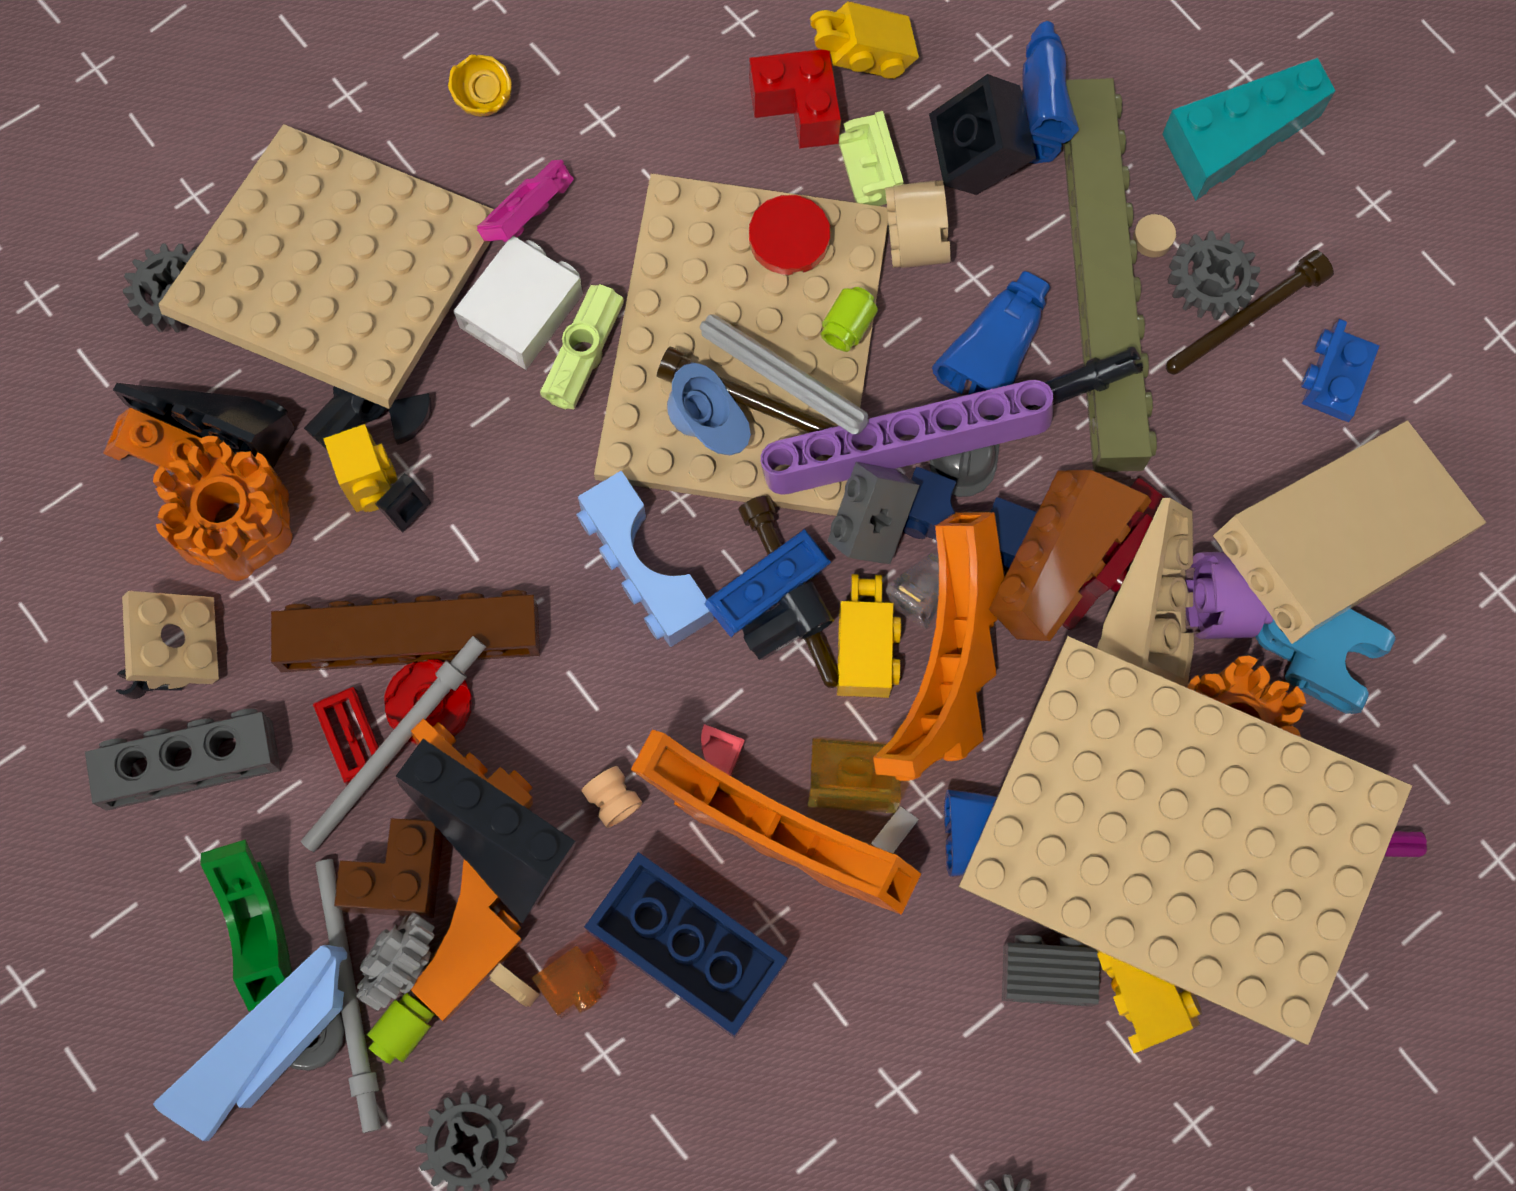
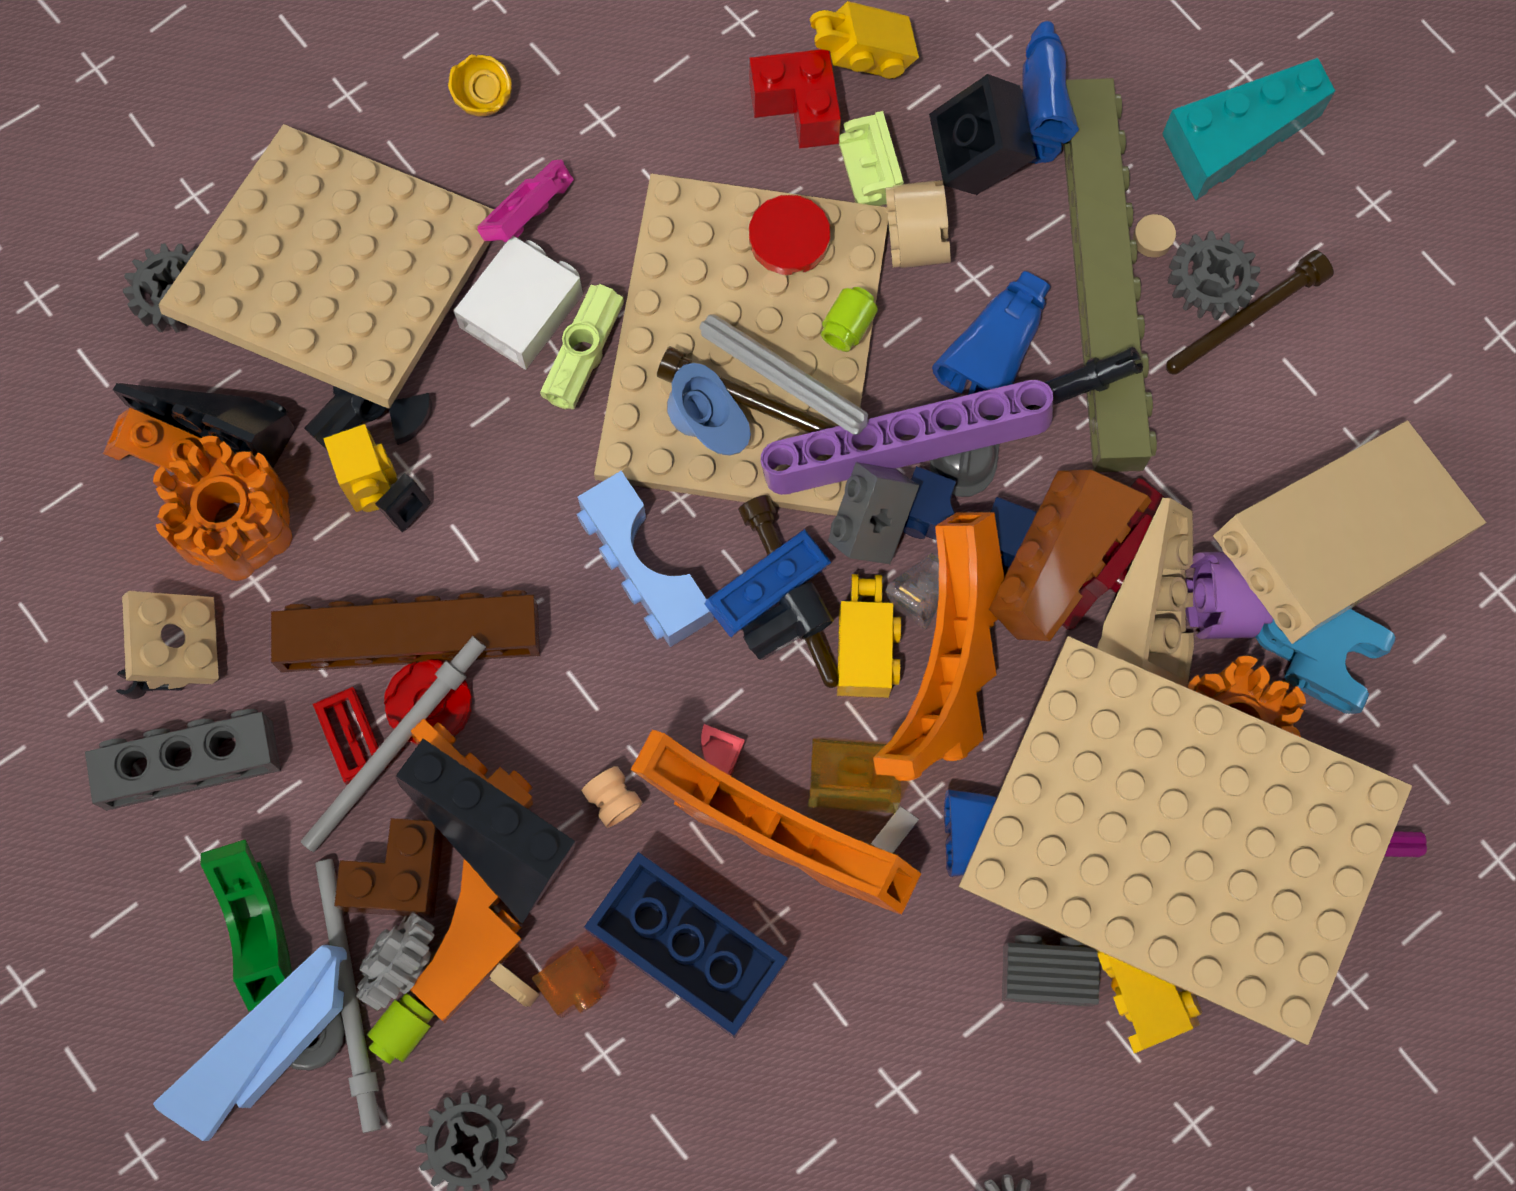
(1340, 373): blue bracket -> none

